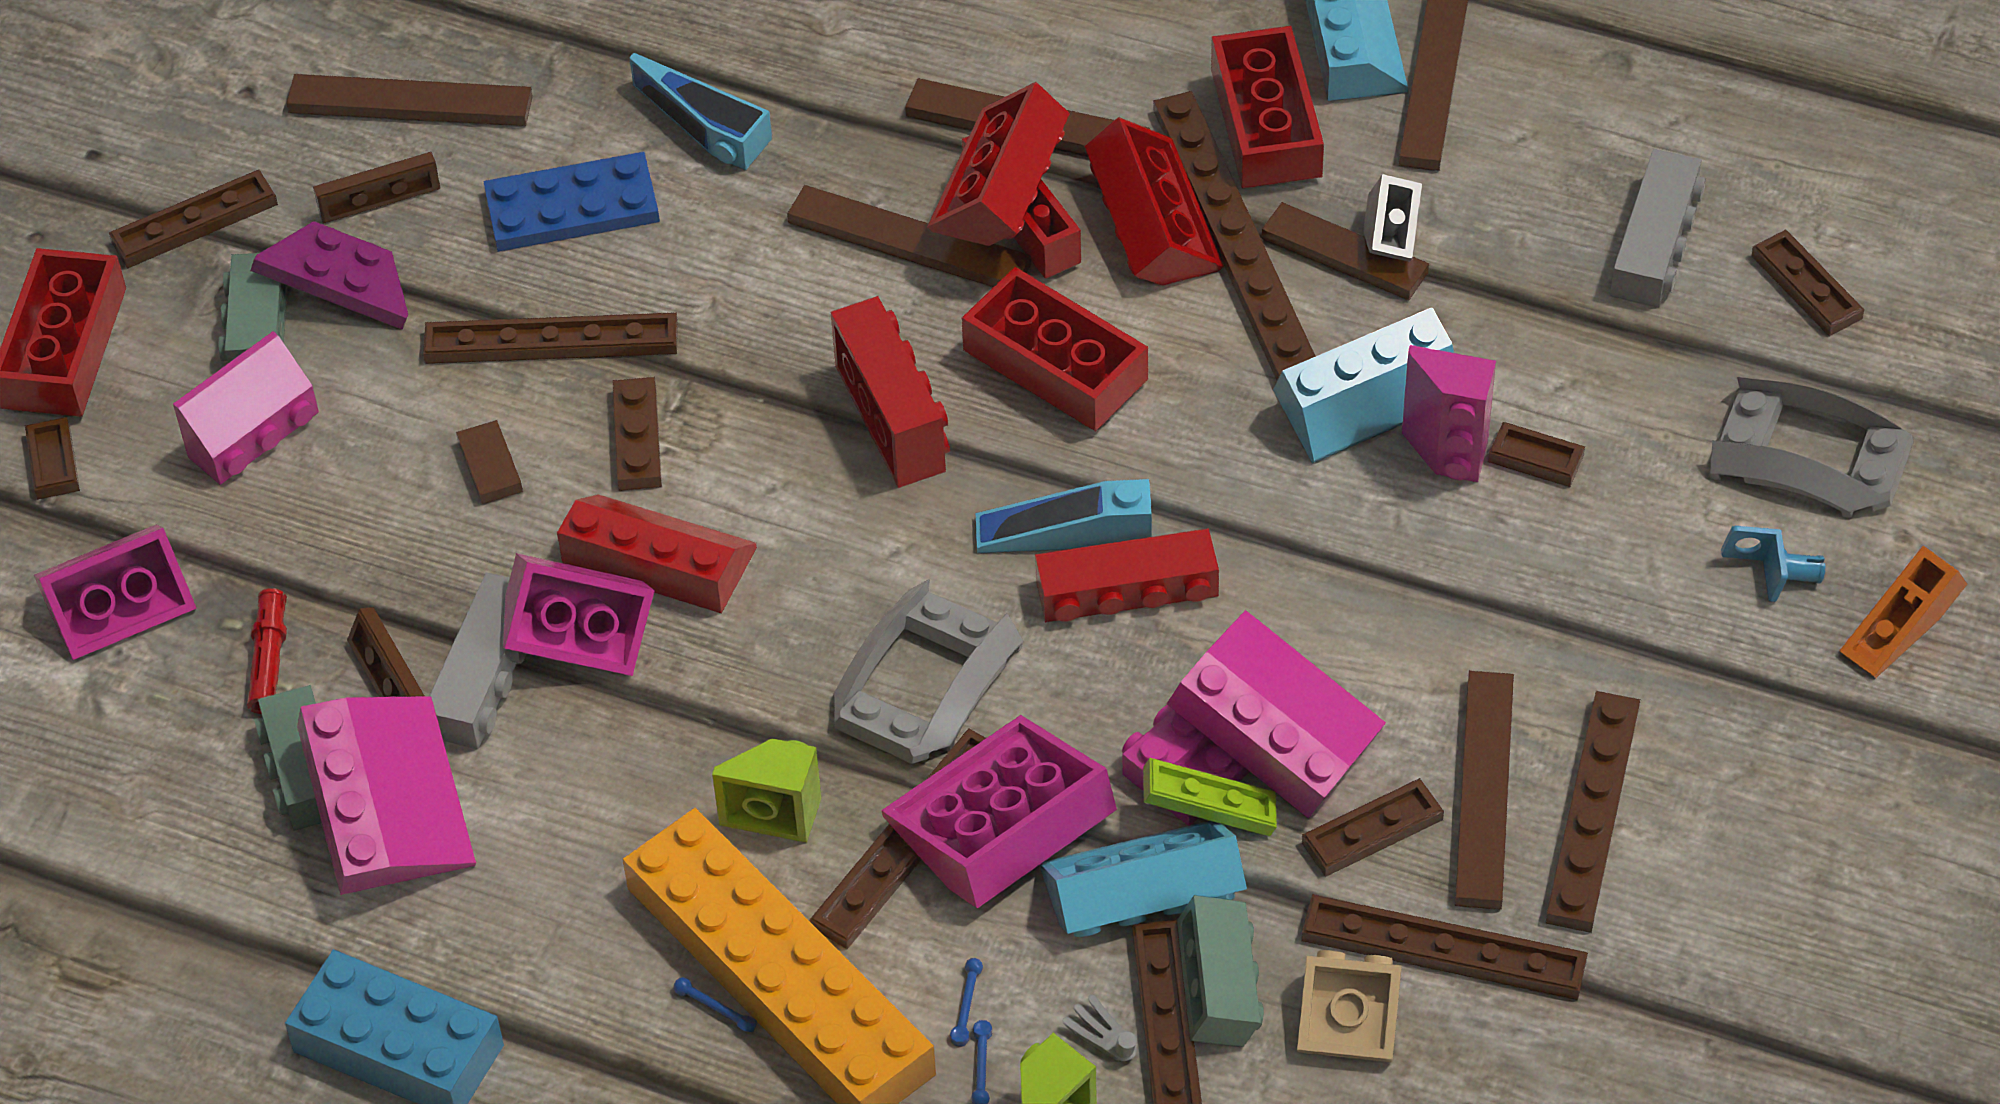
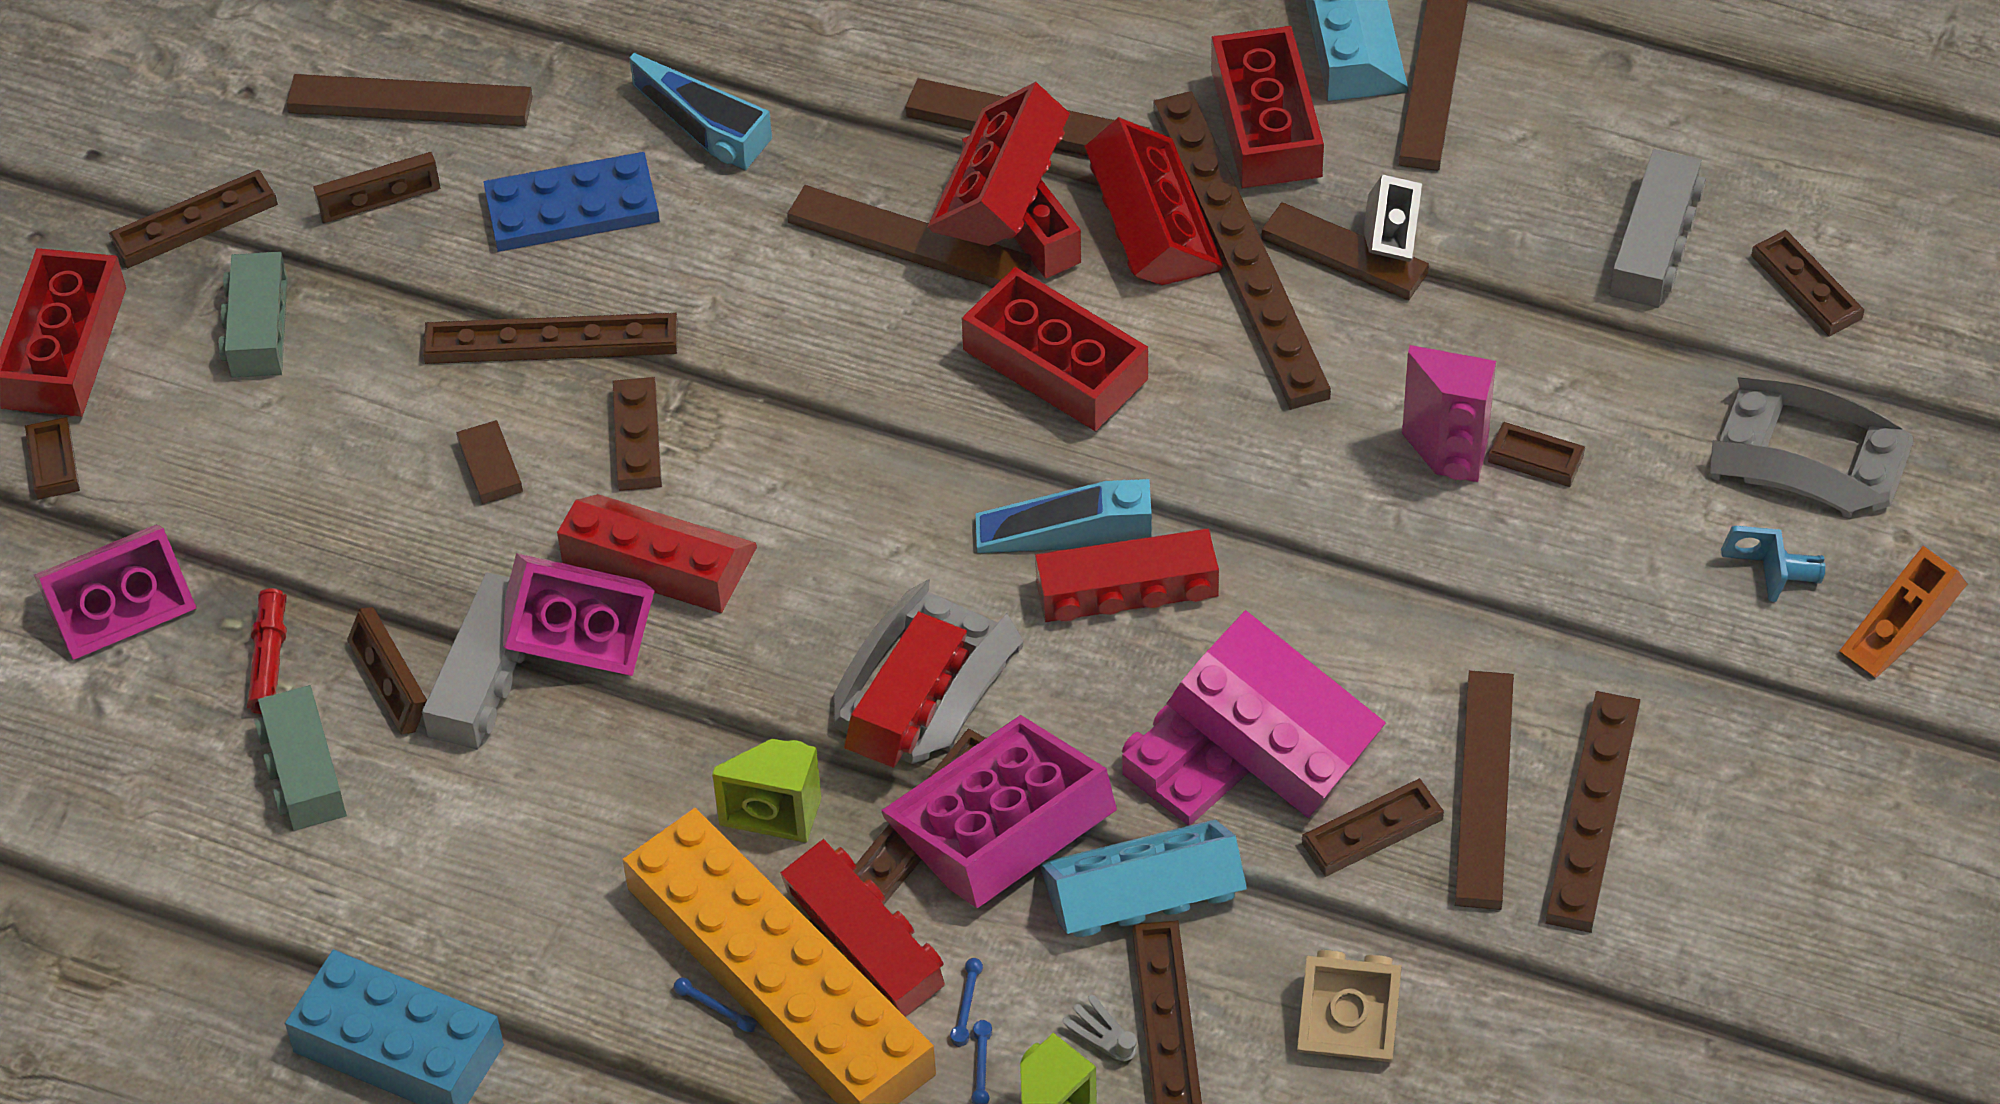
(245, 409): slope -> none
(337, 270): magenta wing -> none
(383, 790): dark pink slope -> none
(862, 927): none -> red brick
(890, 391): red brick -> none
(907, 690): none -> red brick
(1209, 797): lime tile -> none
(1219, 971): sand green brick -> none
(1355, 387): medium azure slope -> none
(1445, 946): reddish brown tile -> none

